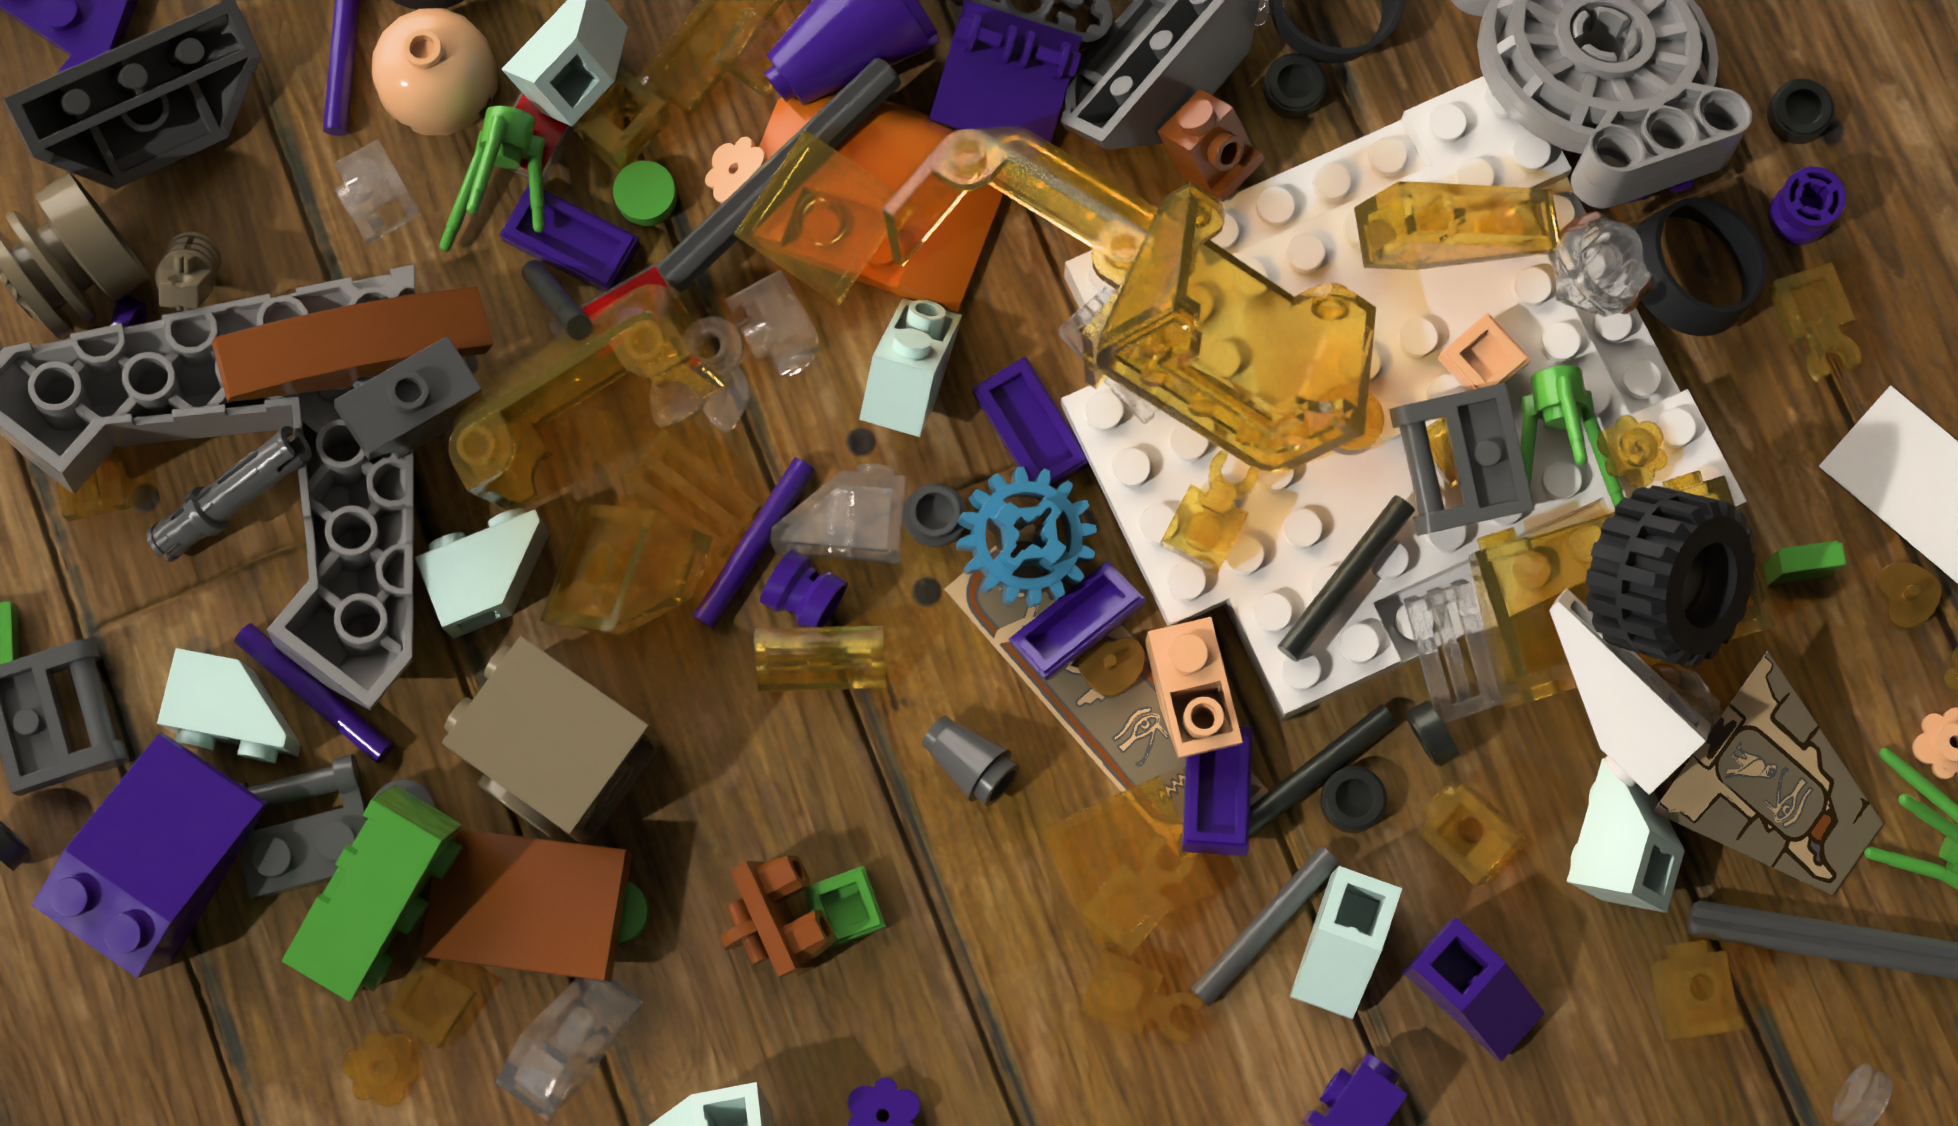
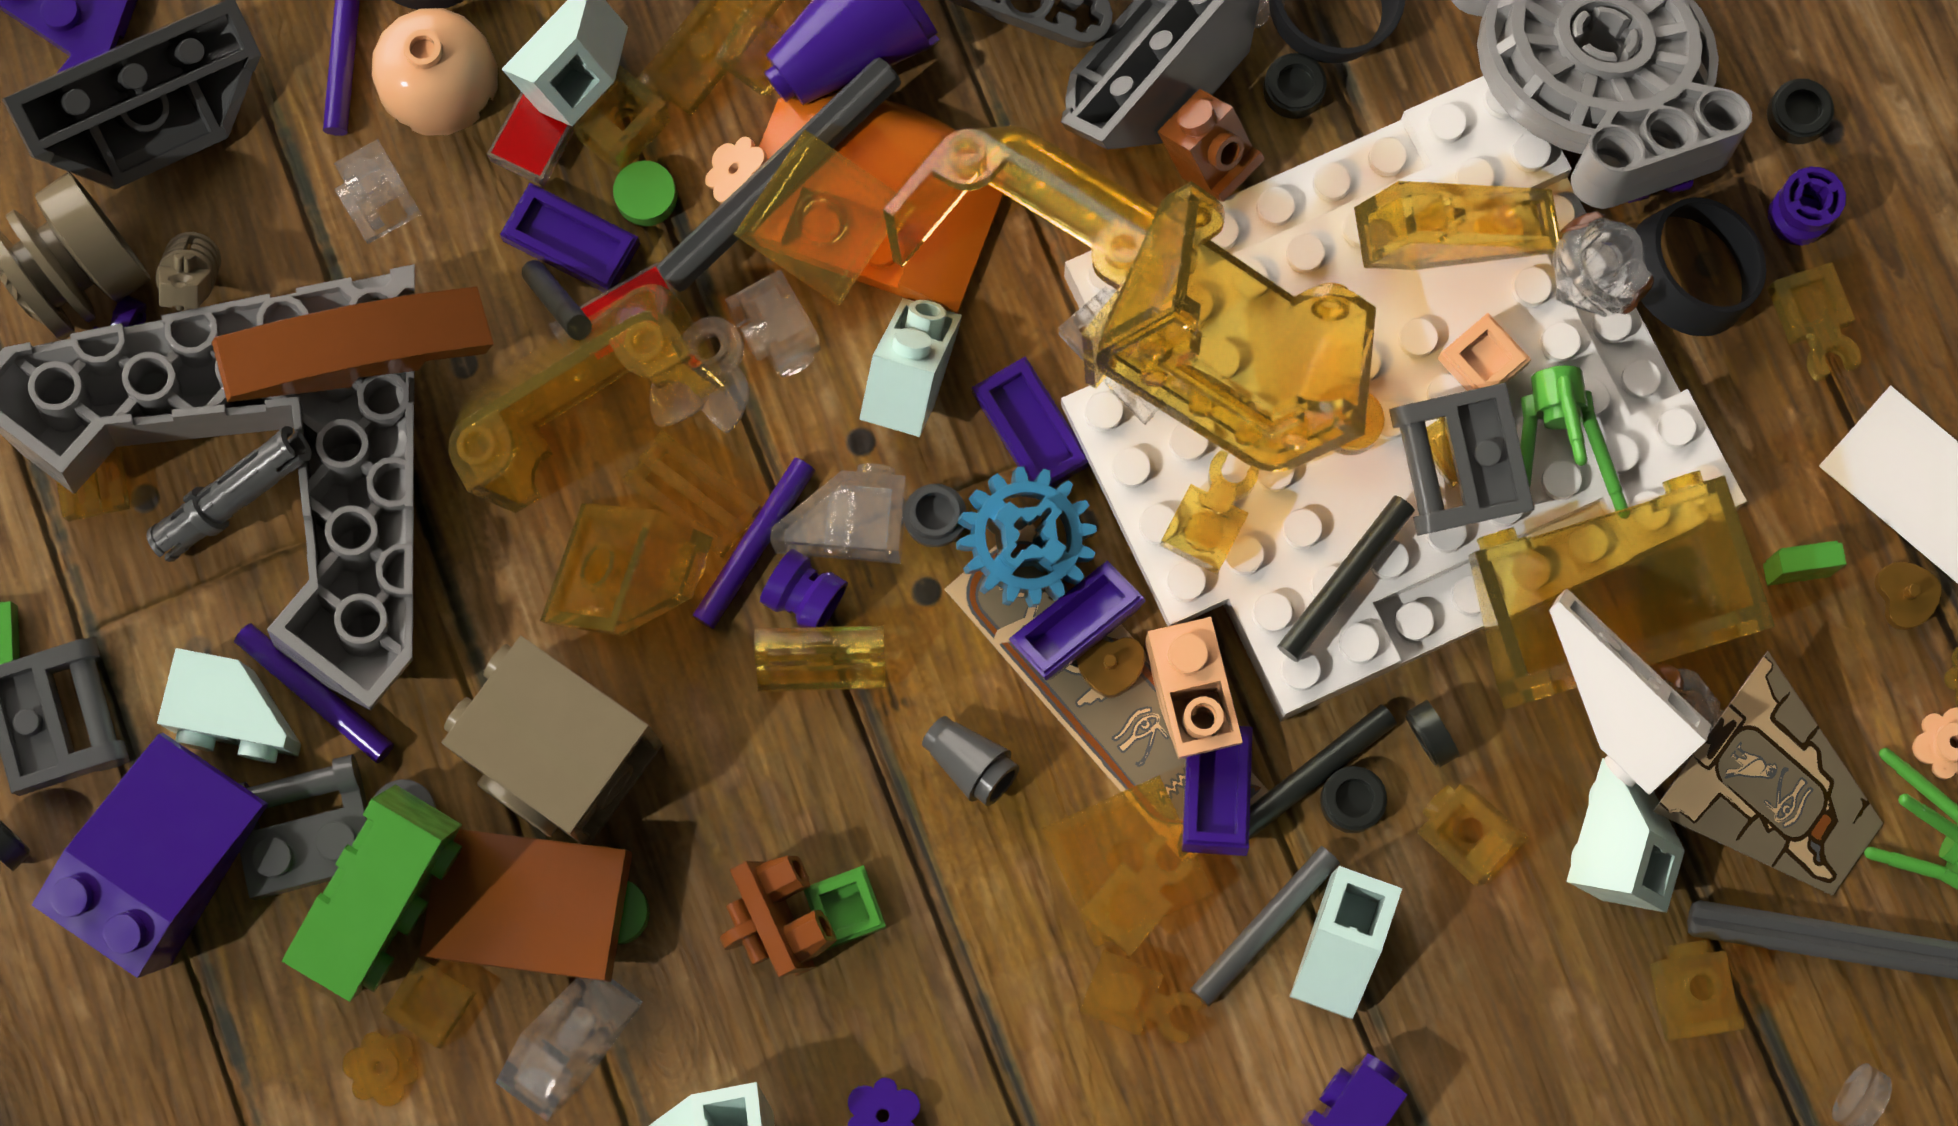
(409, 401): dark grey brick -> none
(483, 574): light aqua slope -> none
(501, 143): bright green plant -> none
(1005, 72): dark purple hinge -> none
(1437, 600): clear tile -> none
(1474, 988): dark purple slope -> none
(1623, 460): clear yellow plant -> none
(1671, 575): black tyre -> none

